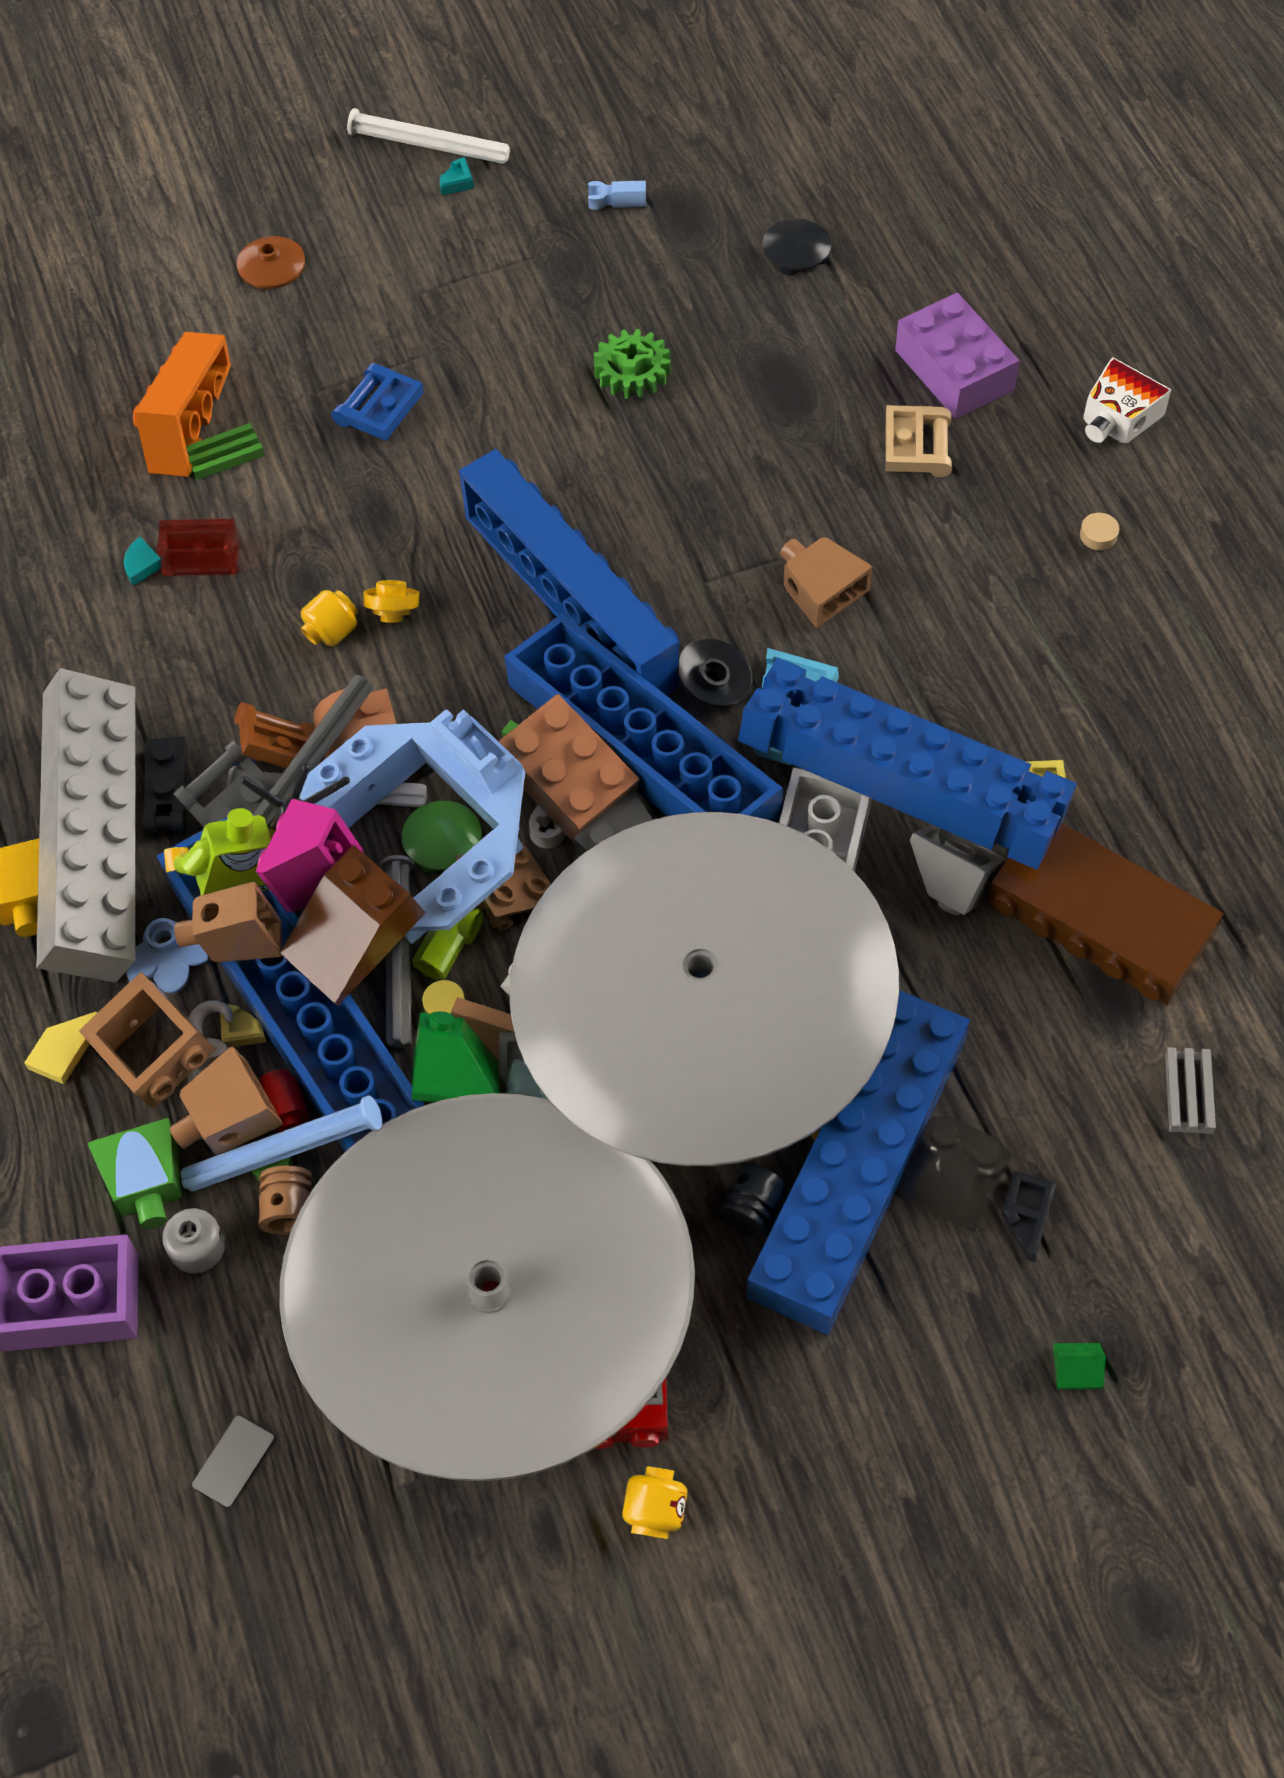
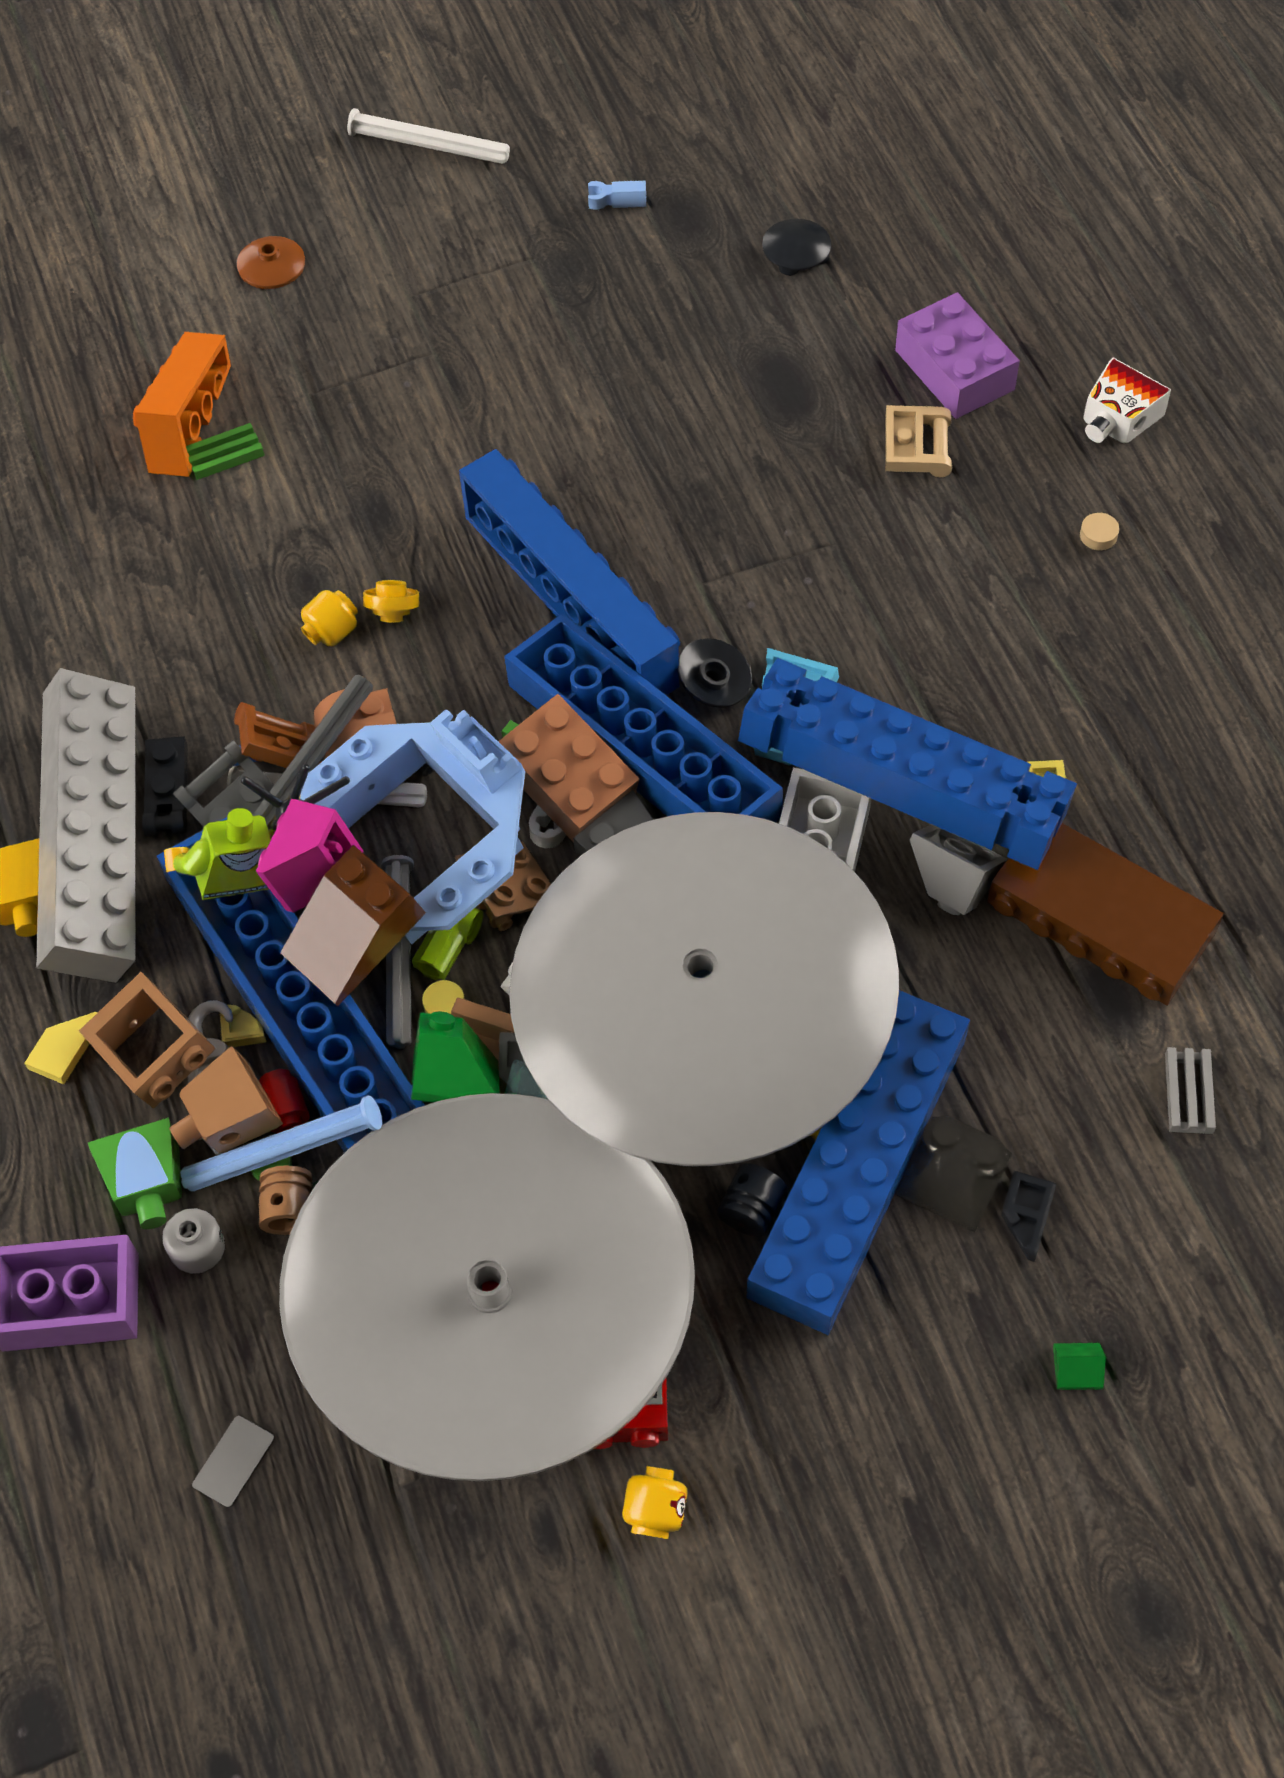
(140, 561): teal tile -> none
(165, 961): light blue plate -> none
(199, 547): clear red hinge -> none
(233, 925): medium nougat torso -> none
(384, 408): blue plate -> none
(440, 833): bright green dish -> none
(456, 178): teal tile -> none
(632, 363): bright green gear -> none
(824, 578): medium nougat torso -> none

